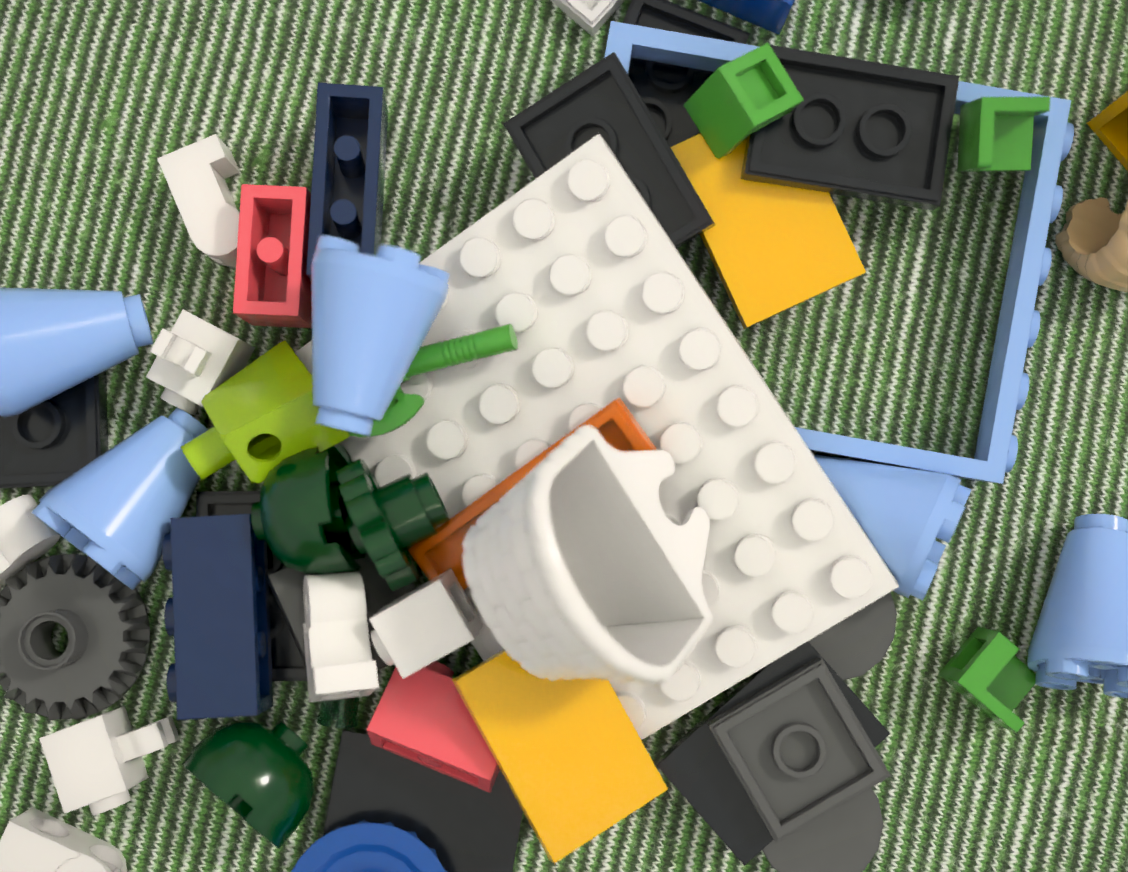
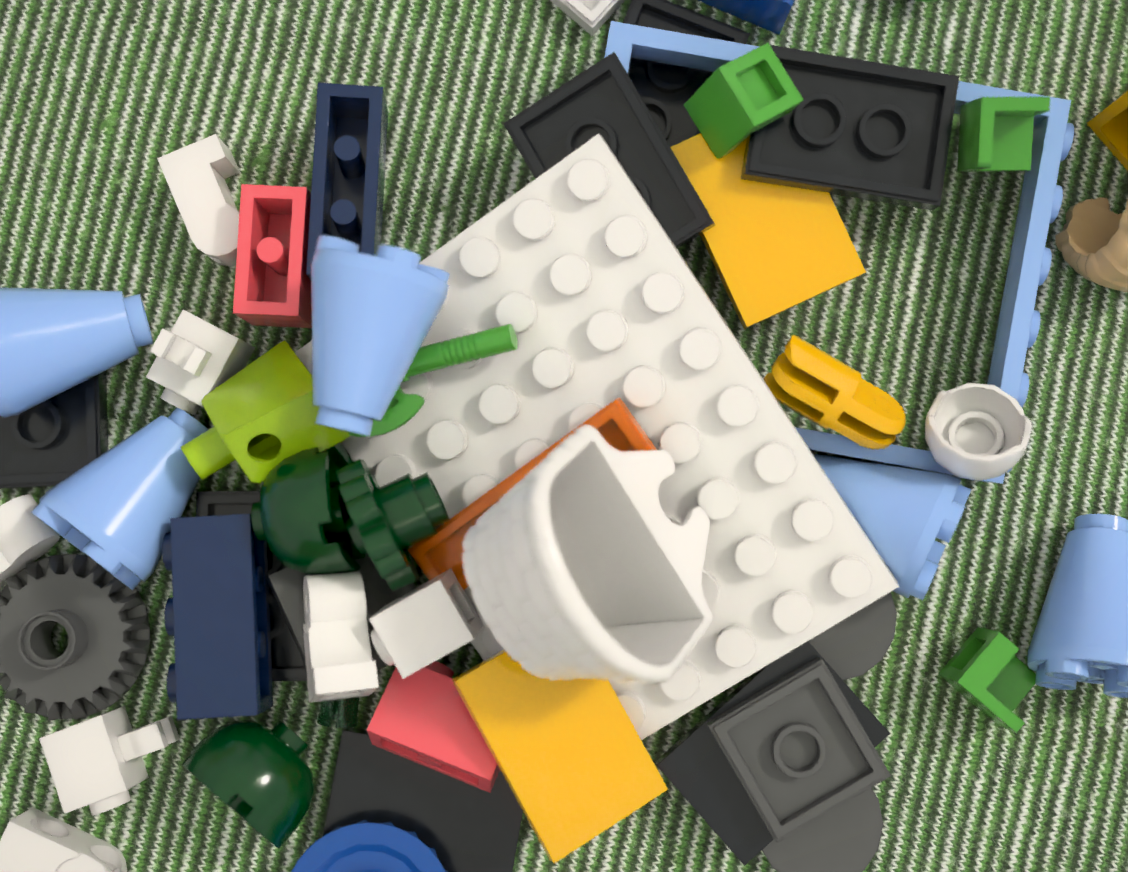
(834, 395): none -> yellow arm
(977, 431): none -> white hair

